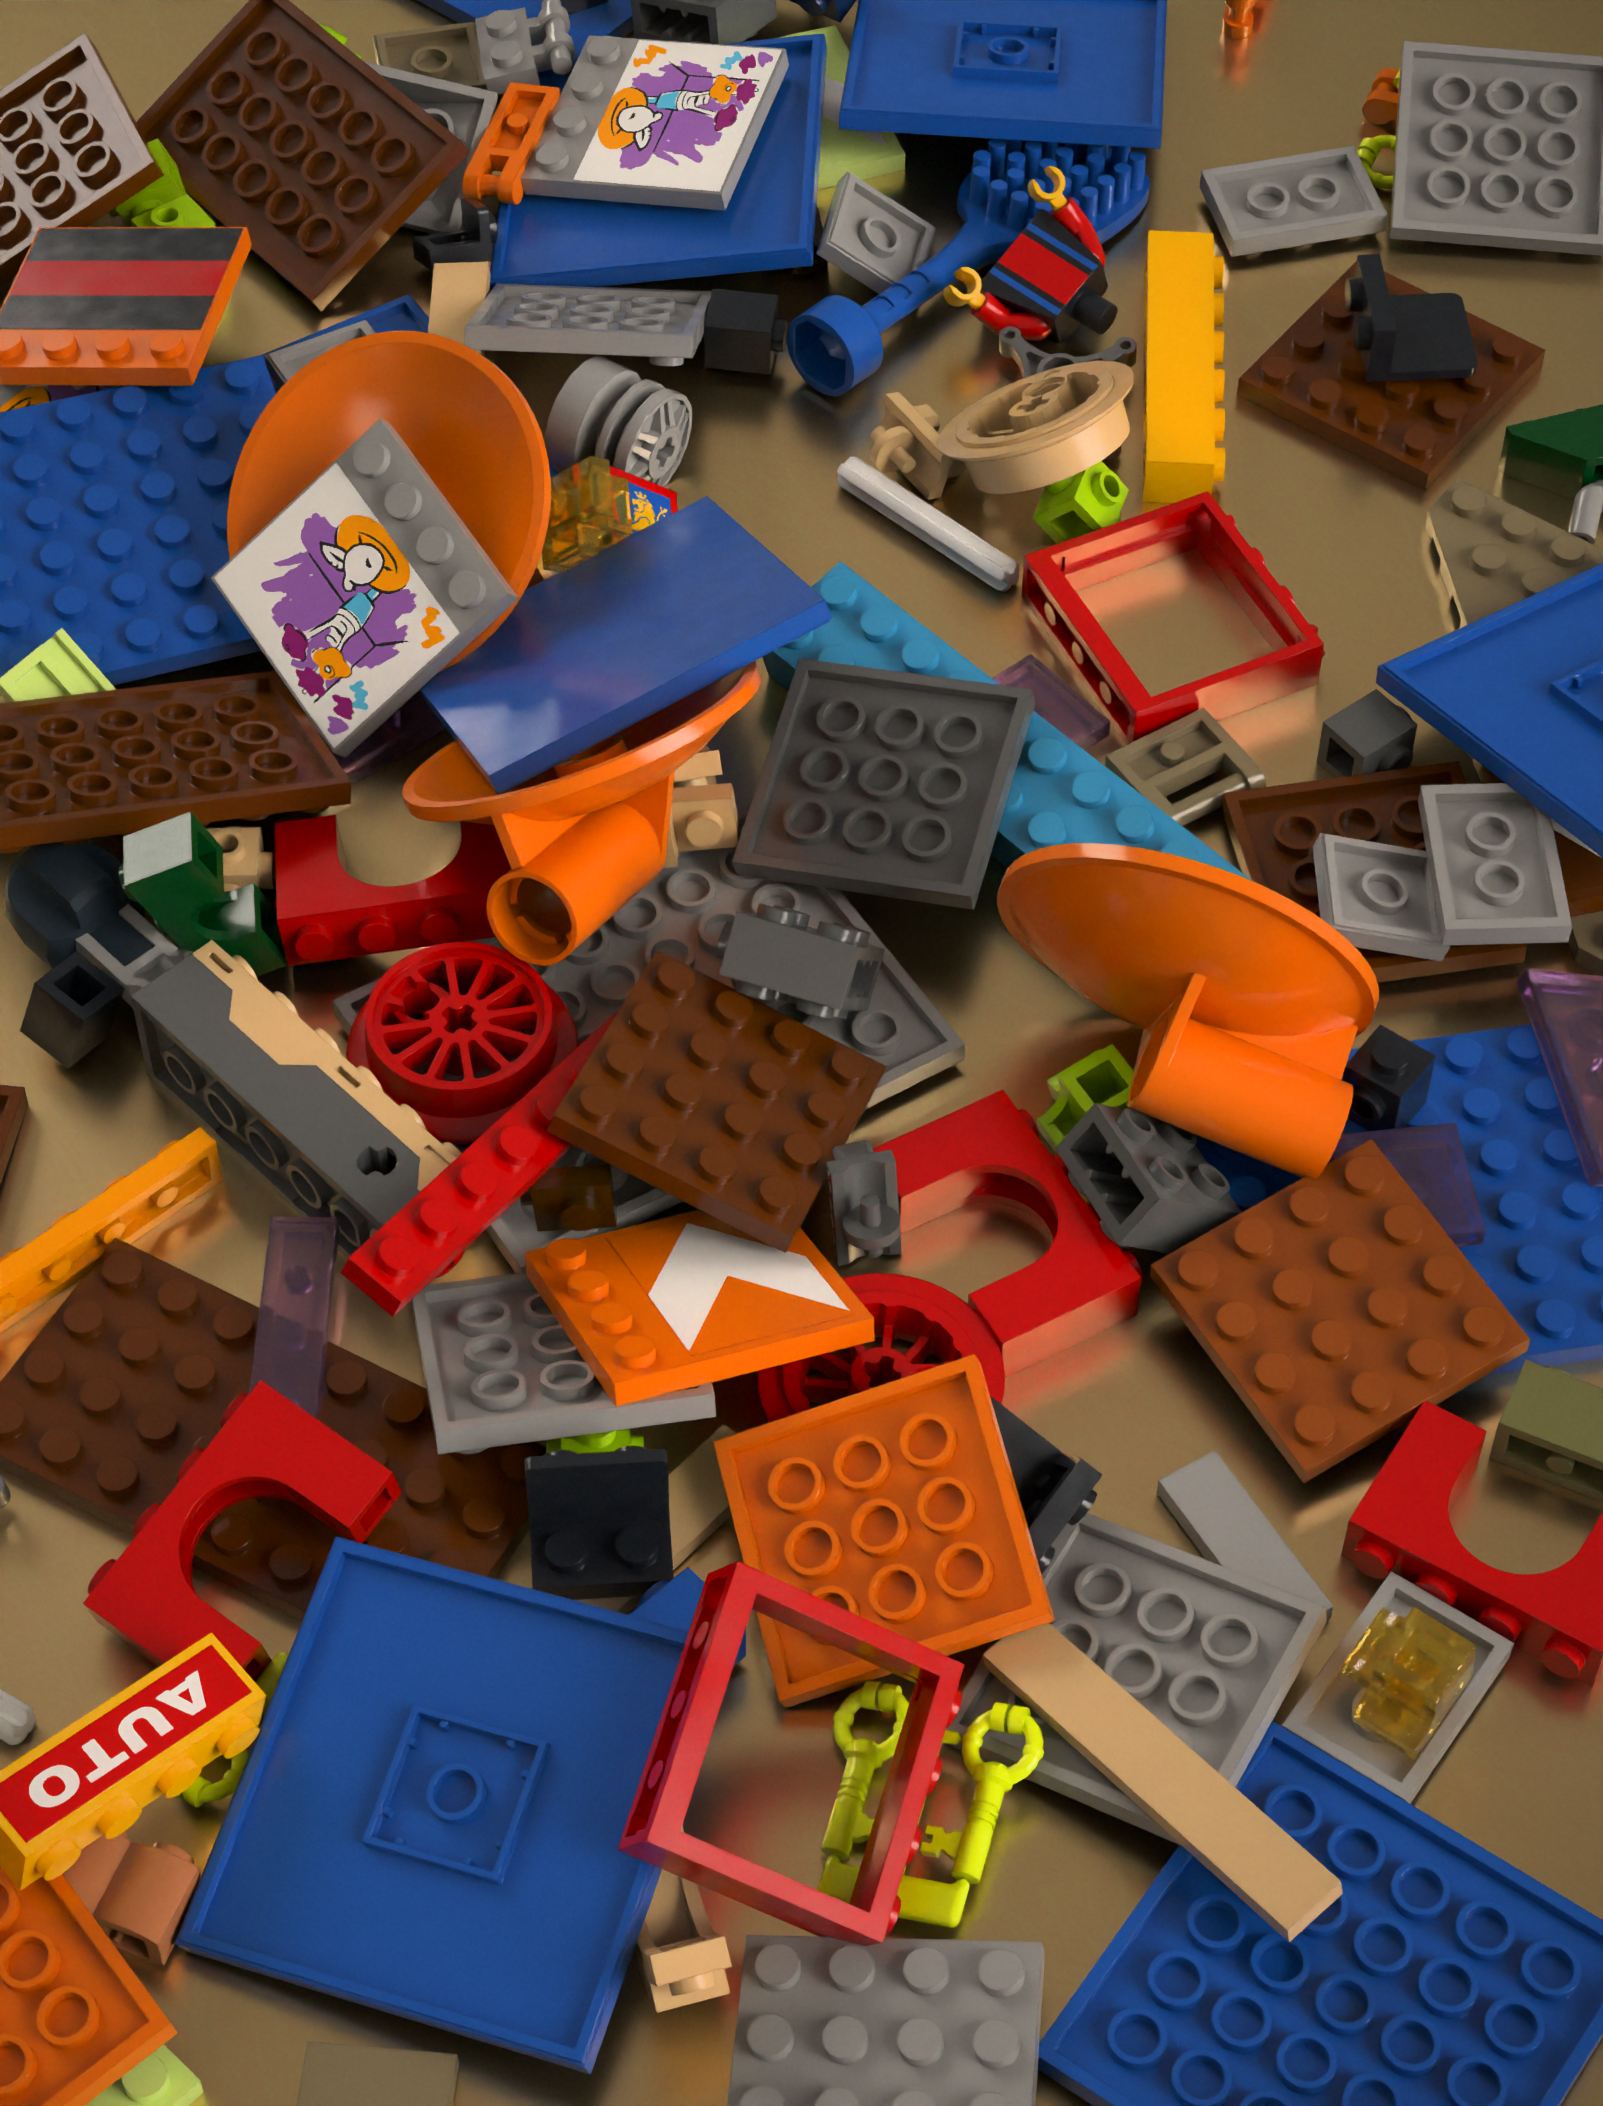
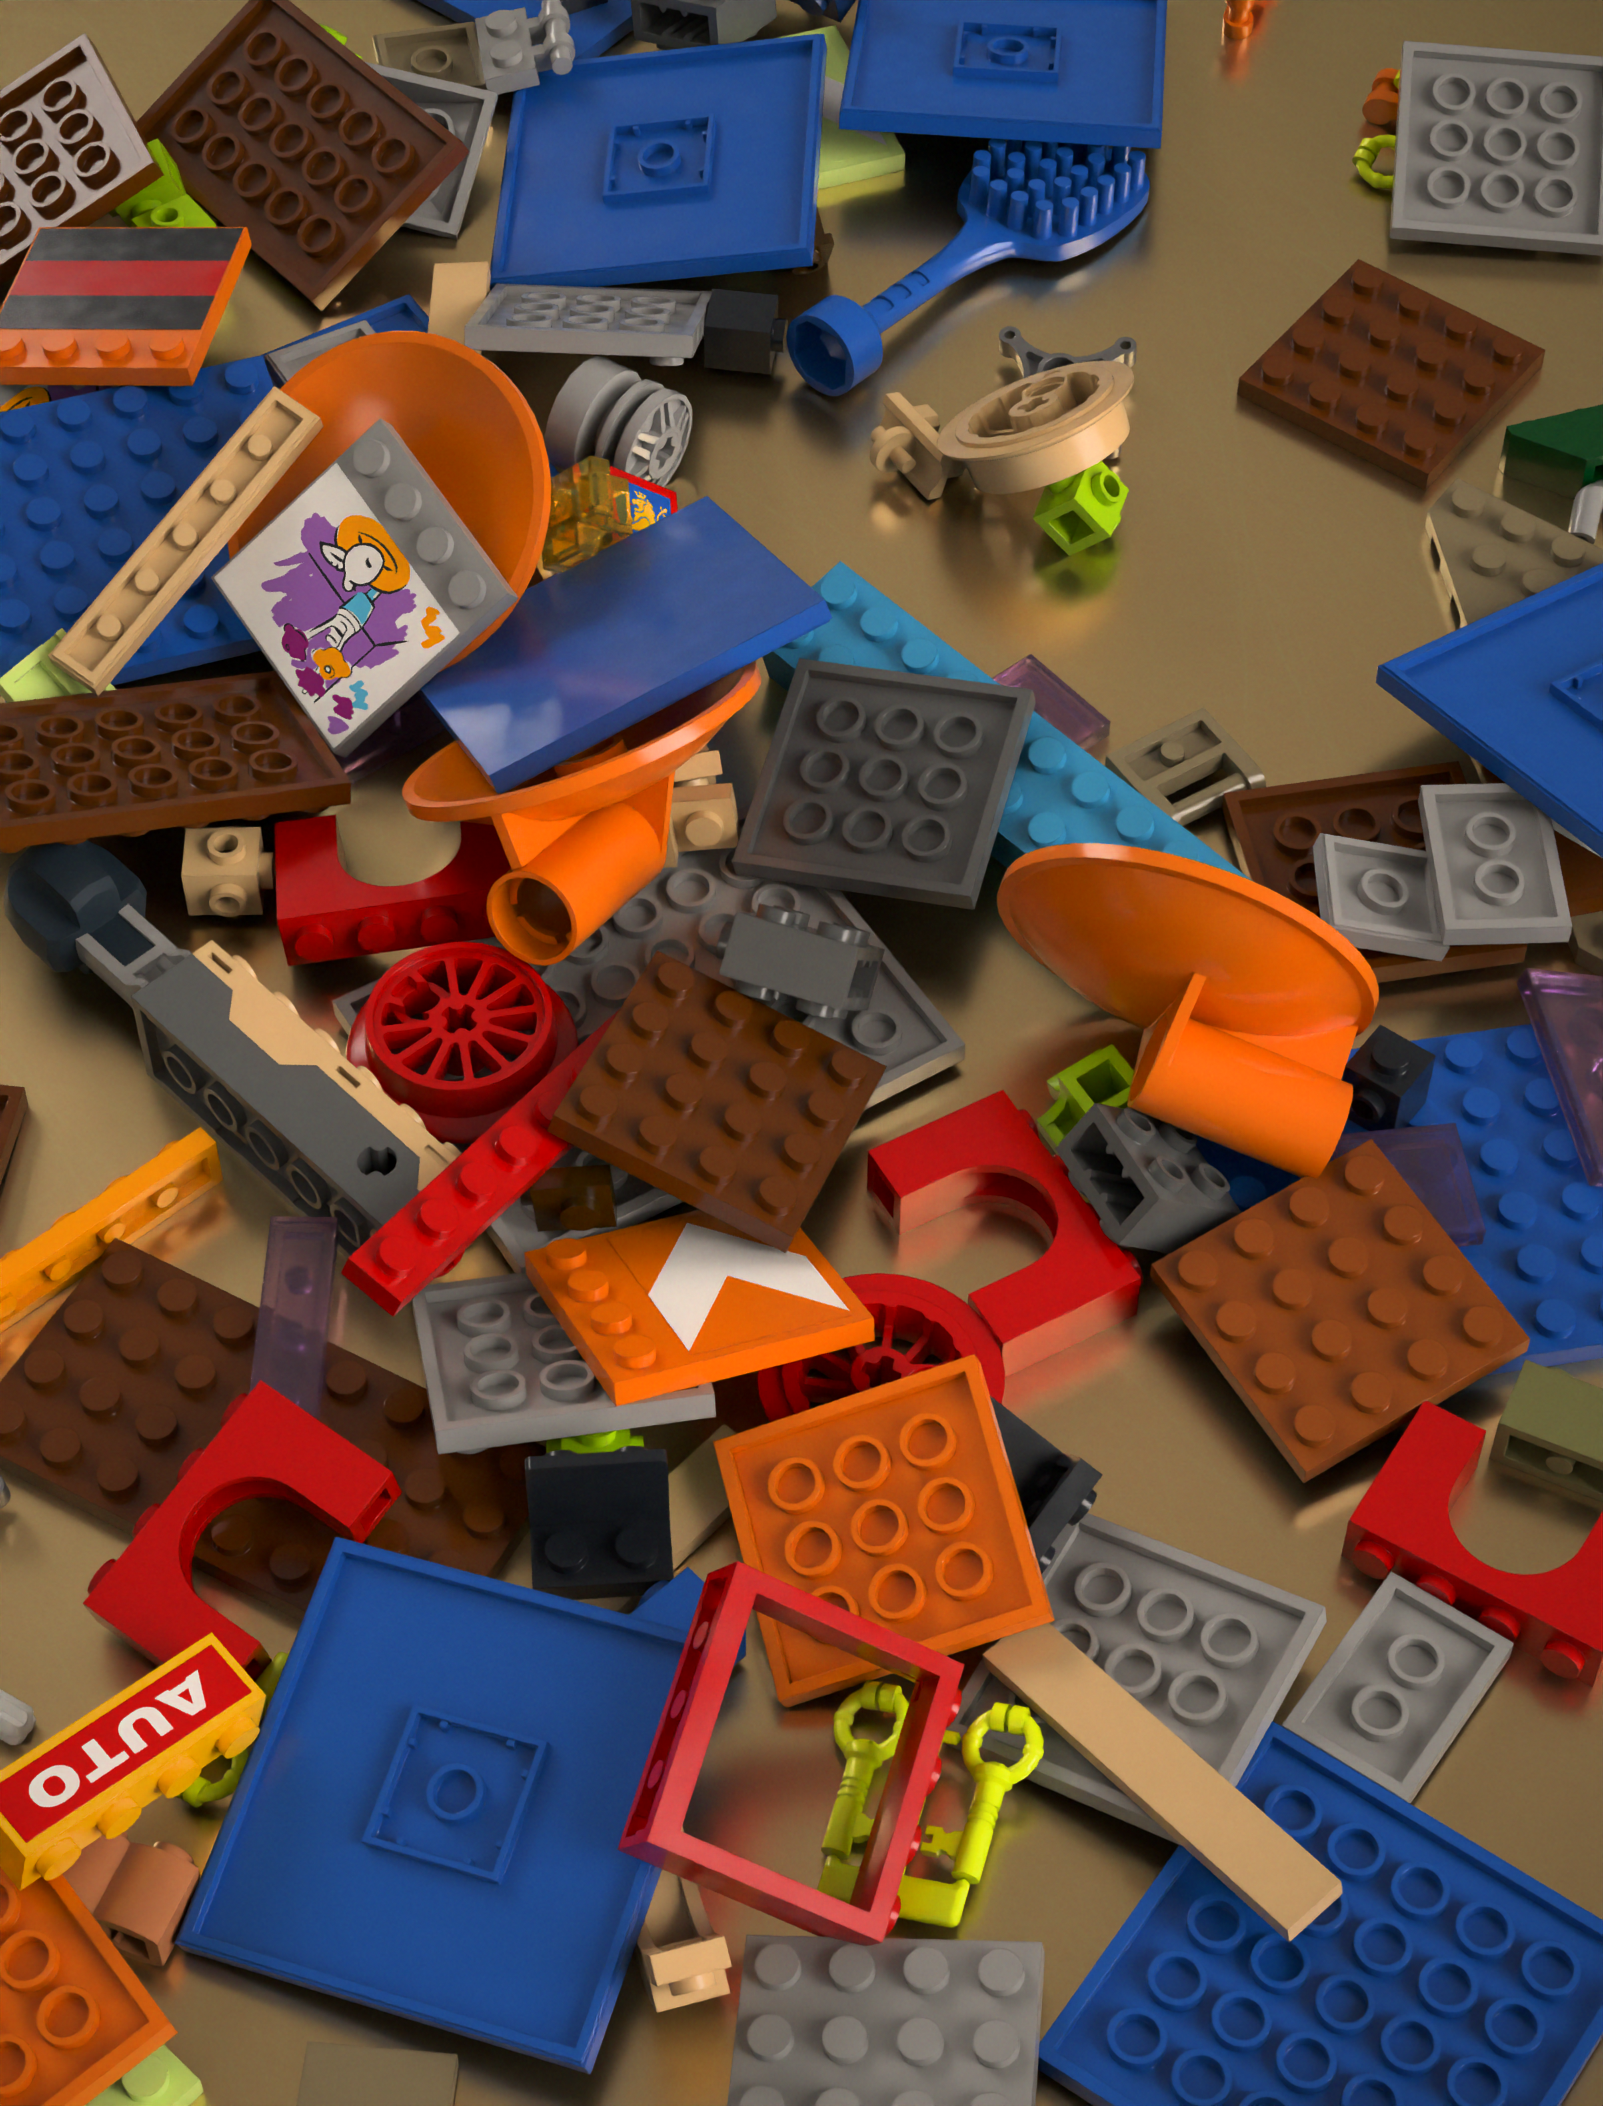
(71, 1009): black brick -> none
(180, 882): dark green arch -> none
(185, 541): none -> tan tile
(464, 245): black bracket -> none
(509, 143): orange plate -> none
(656, 122): plate -> none
(863, 1202): dark grey hips -> none
(873, 235): light grey plate -> none
(928, 524): white axle -> none
(1046, 277): torso -> none
(1179, 367): yellow brick -> none
(1196, 522): red window -> none
(1232, 1527): light grey tile -> none
(1293, 201): light grey plate -> none
(1367, 738): dark grey brick -> none
(1407, 333): black bracket -> none
(1410, 1675): clear yellow brick -> none

